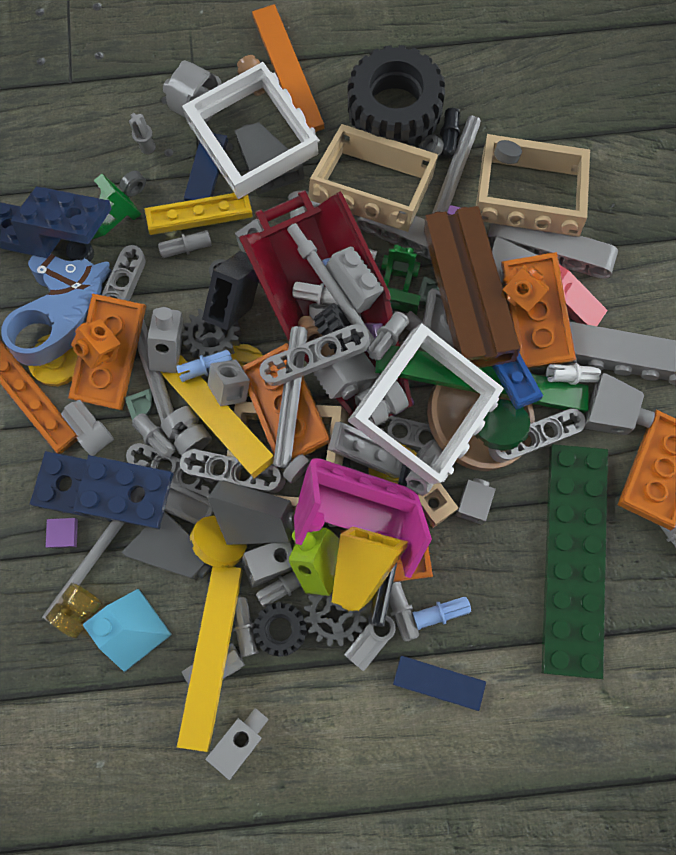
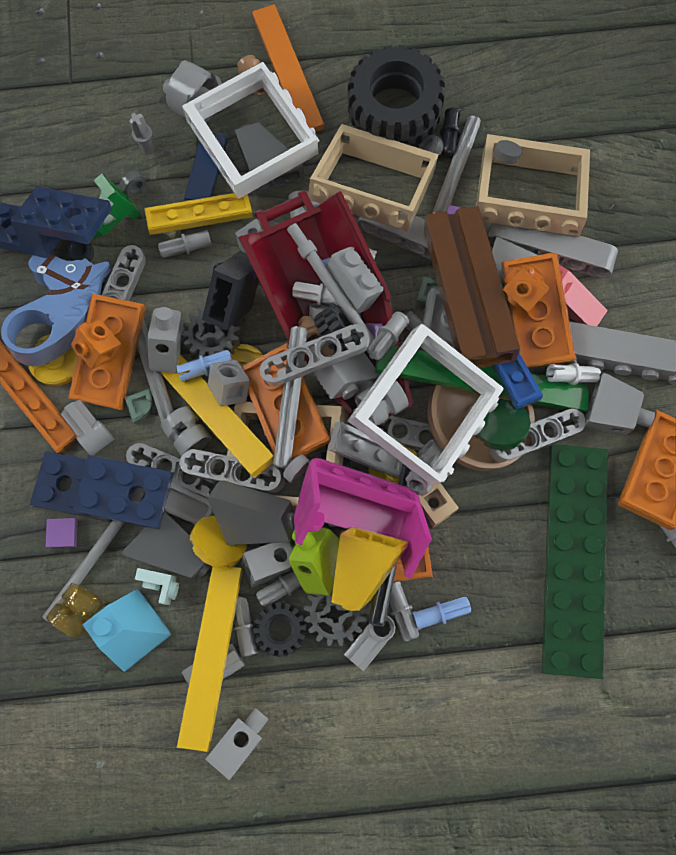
(153, 435): light grey axle -> none
(153, 580): none -> light aqua bracket
(402, 263): green tile -> none
(439, 683): dark blue tile -> none
(475, 501): light grey brick -> none

